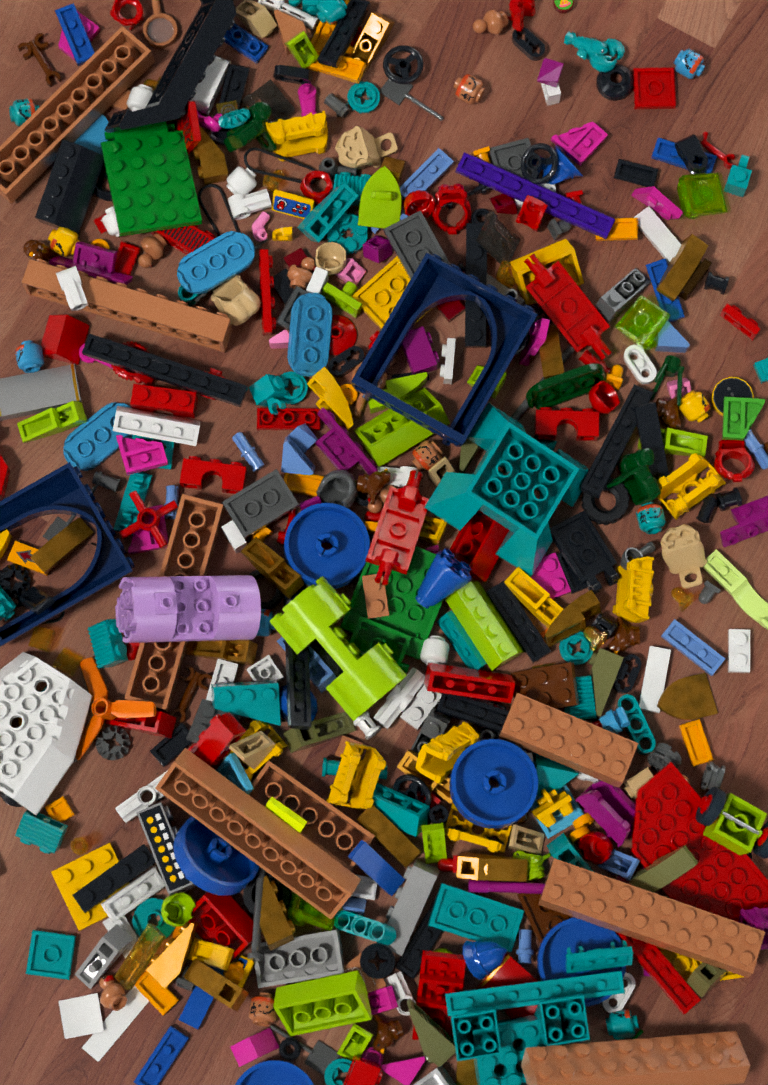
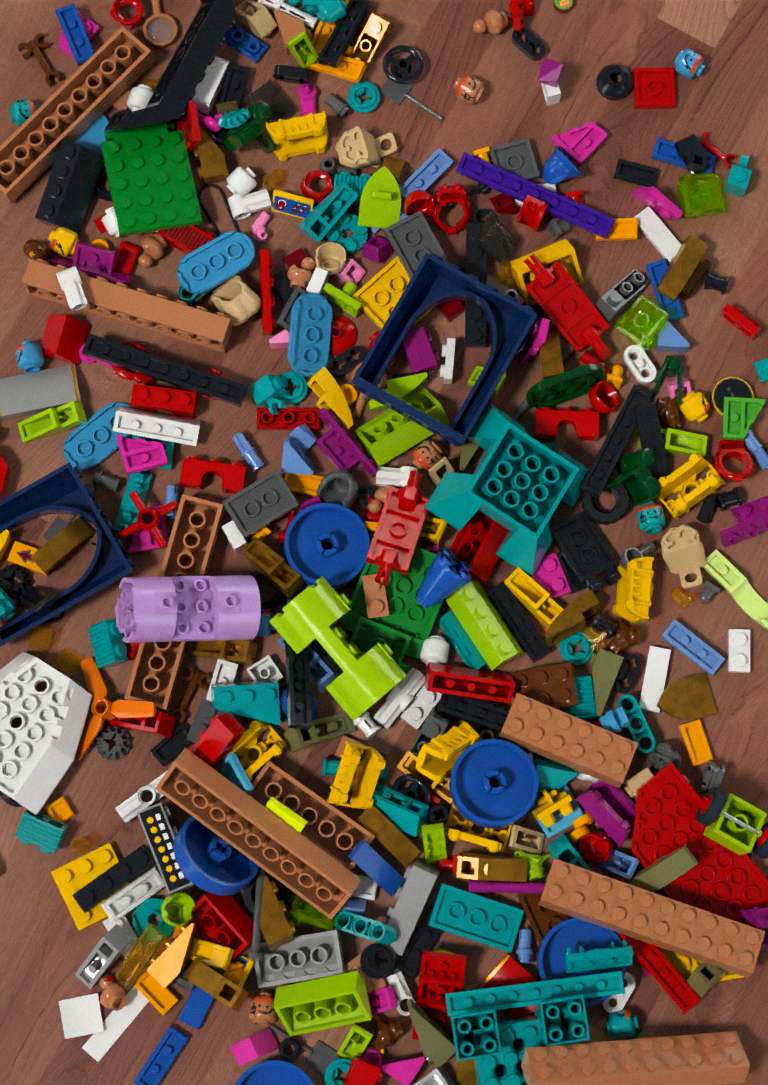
(51, 955): teal tile -> none
(253, 748): tan slope -> none
(278, 156): black piece -> none
(282, 234): yellow tile -> none
(373, 483): reddish brown animal -> none
(483, 957): blue piece -> none
(530, 159): black piece -> none
(595, 50): teal animal -> none

